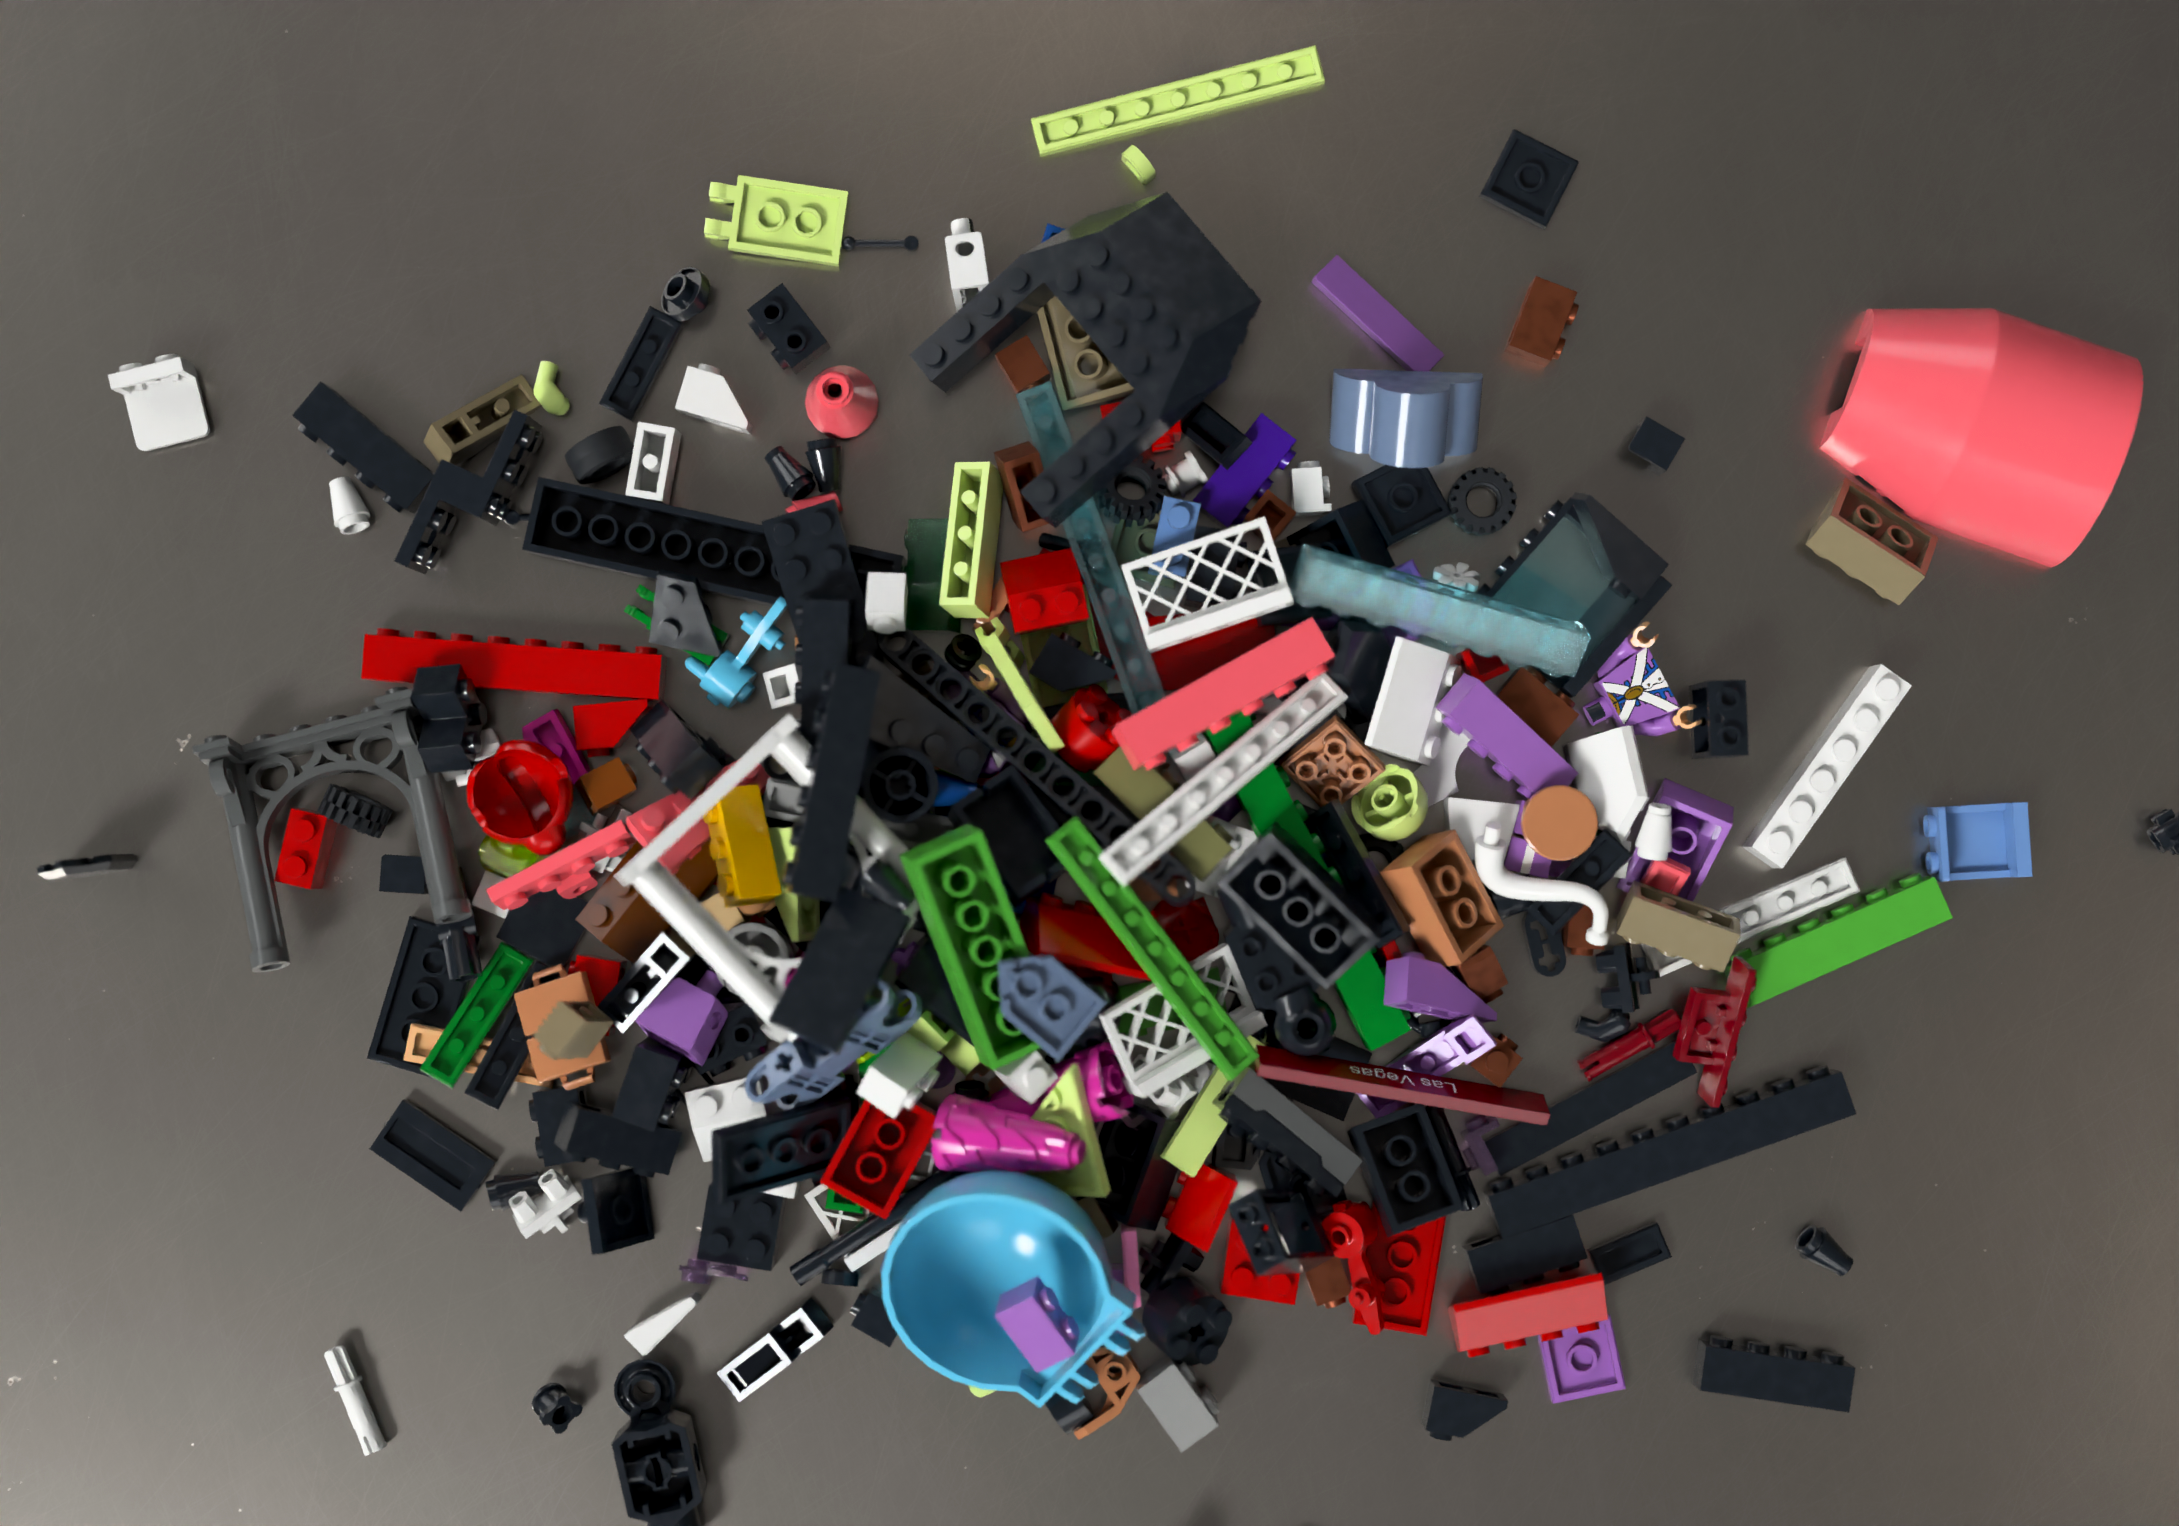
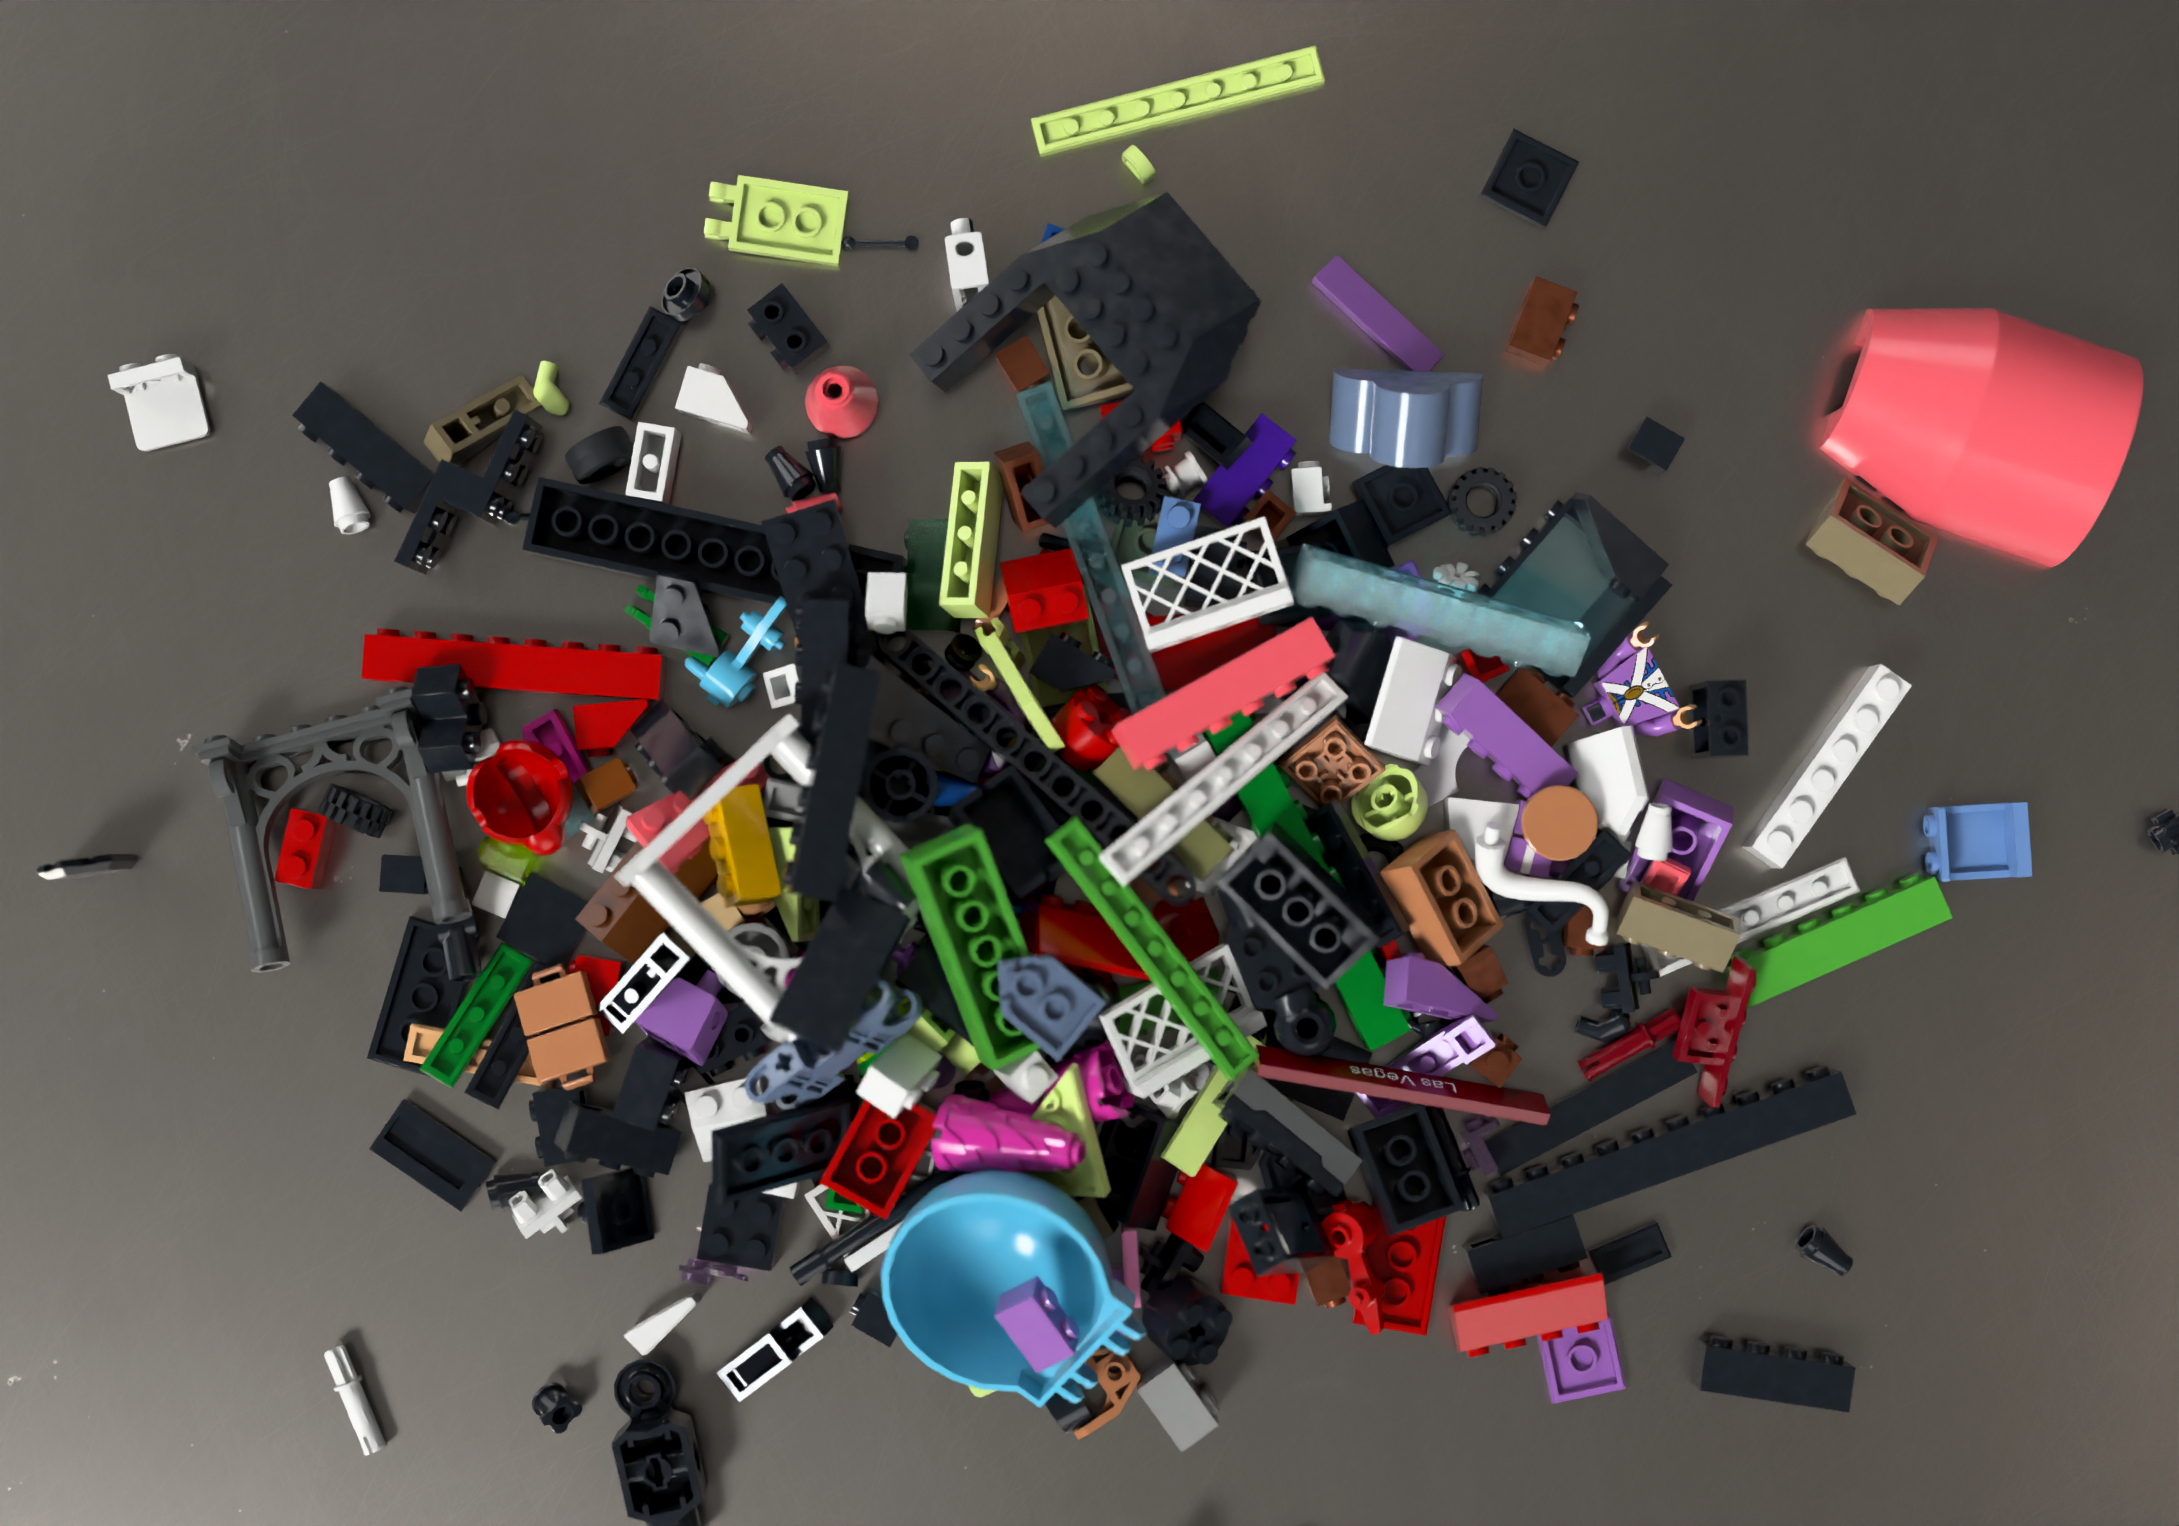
(565, 870): coral plate -> none
(572, 1030): dark tan brick -> none
(1459, 1409): black slope -> none

